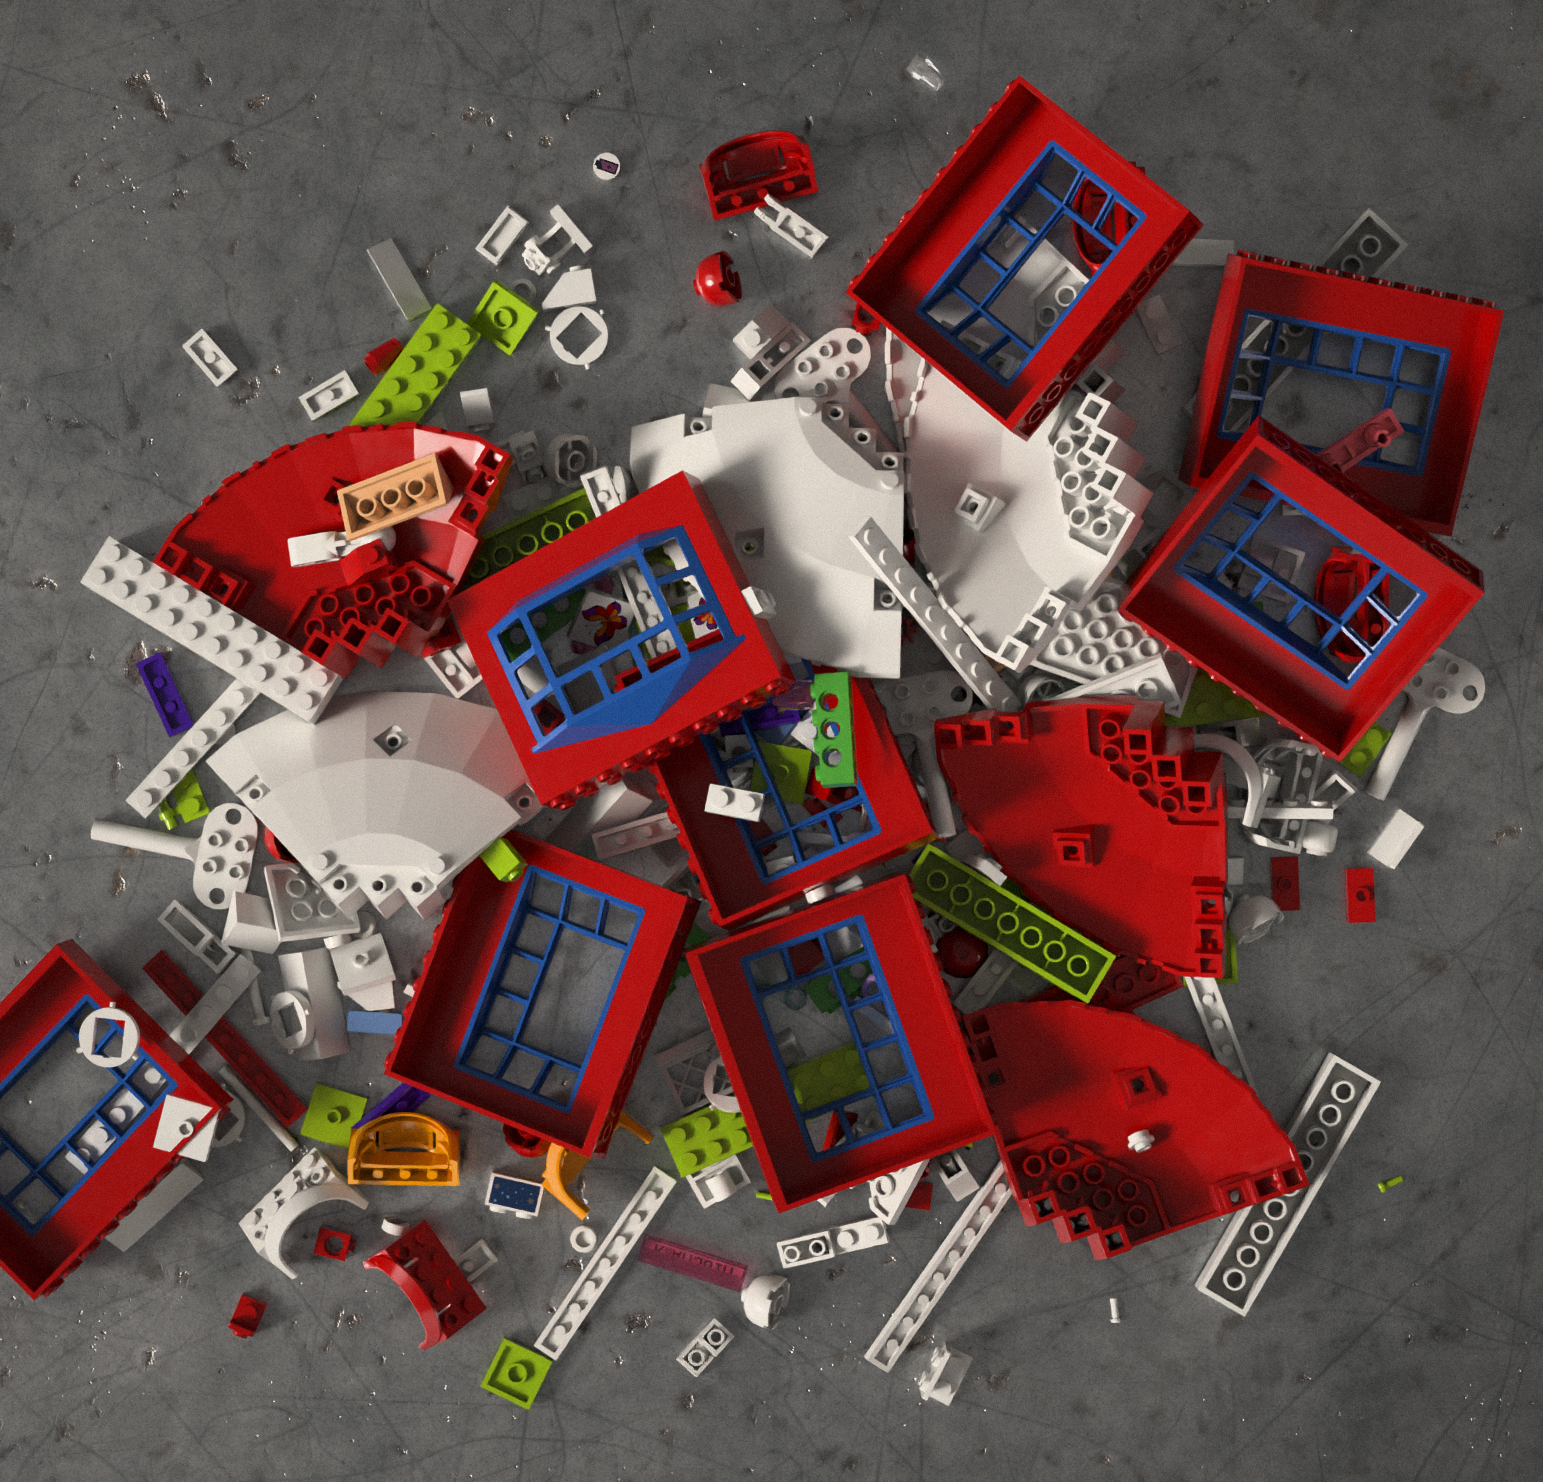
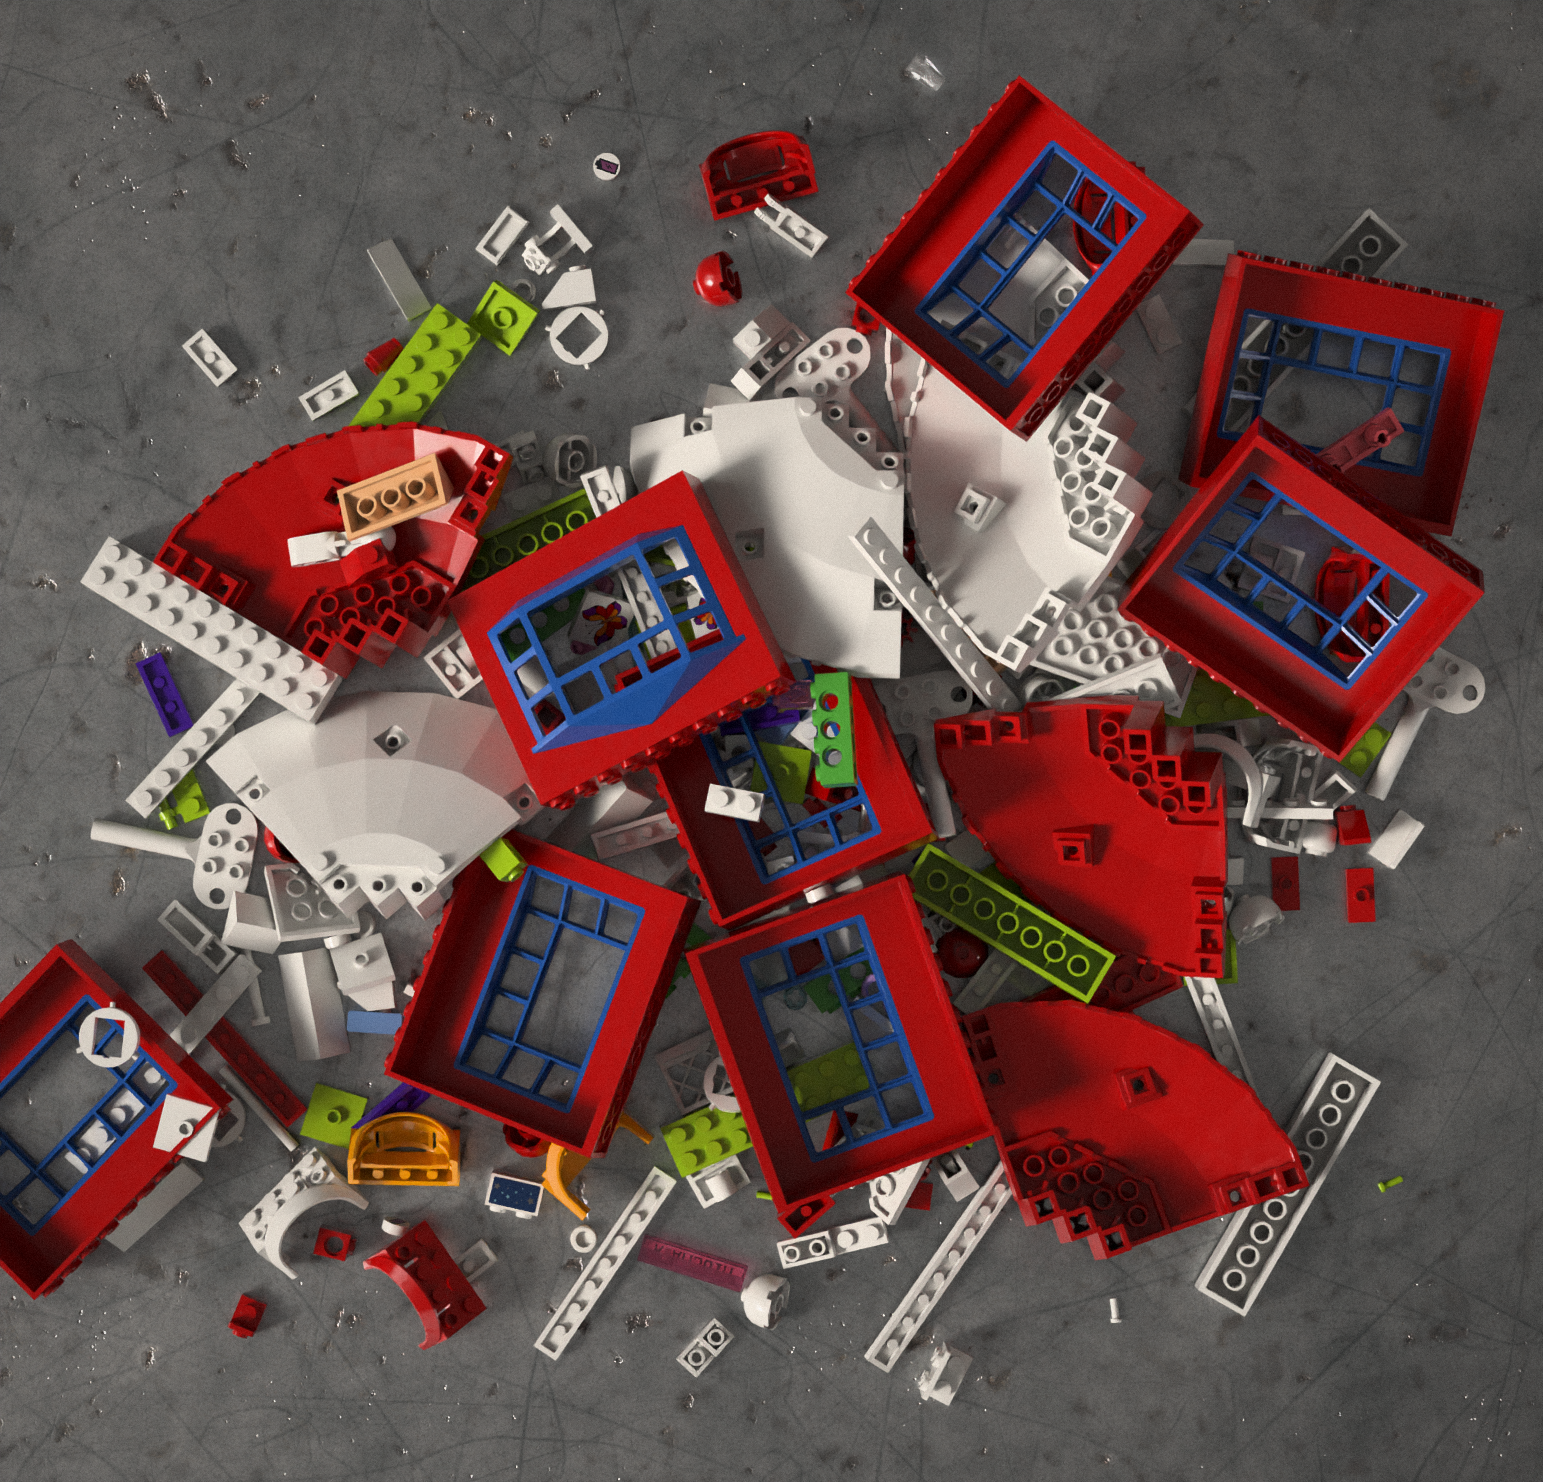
(305, 1016): white piece -> none
(446, 639): red bracket -> none
(478, 409): white slope -> none
(516, 1373): lime plate -> none
(759, 602): white plate -> none
(801, 1217): none -> red slope
(985, 867): white plate -> none
(1140, 1141): white plate -> none
(1351, 826): none -> red slope

